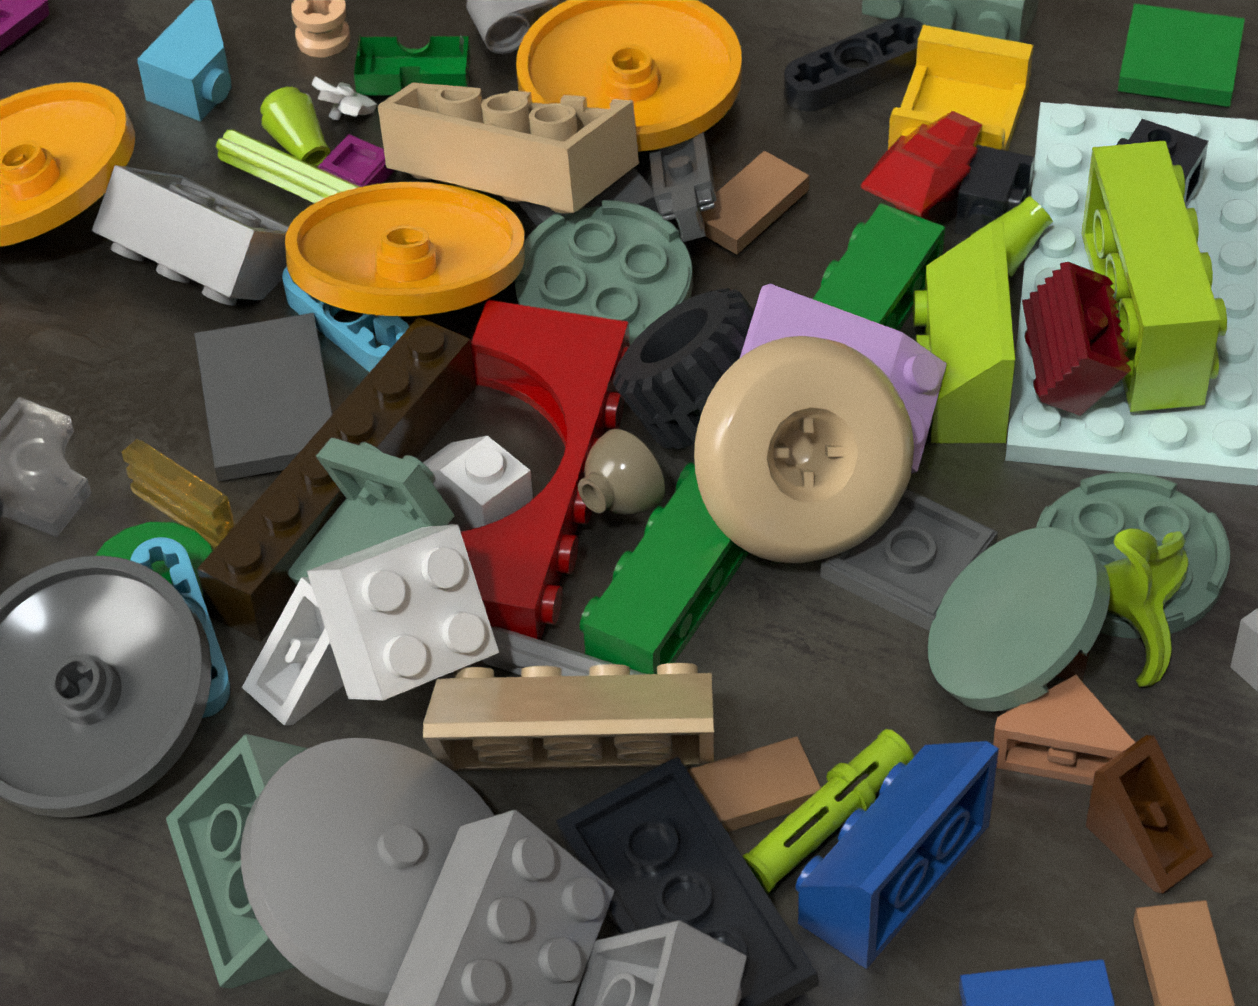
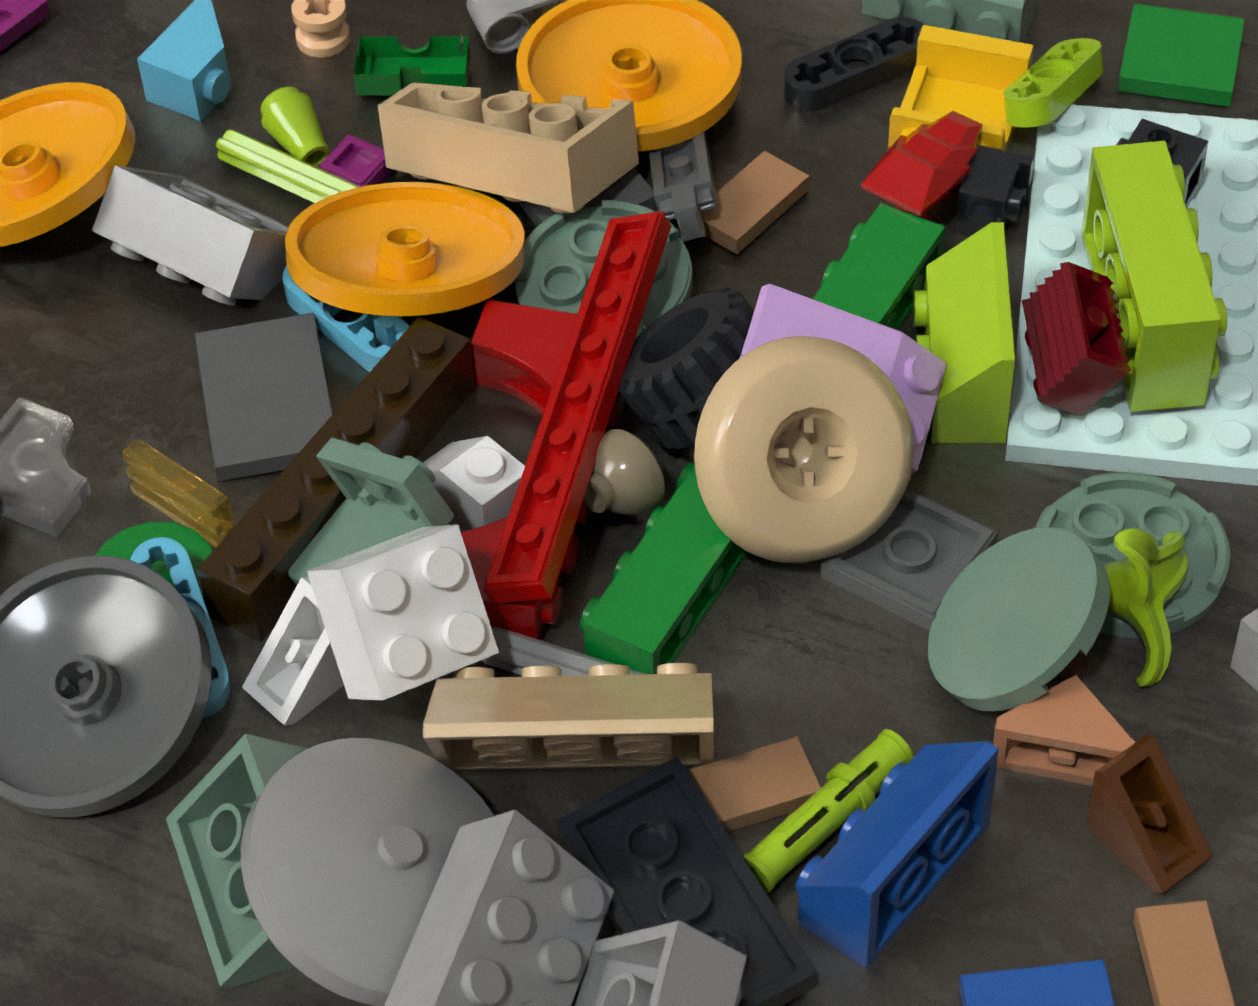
(344, 99): white plant -> none
(577, 411): none -> red tile
(1022, 230): lime cone -> none
(1053, 82): none -> lime beam

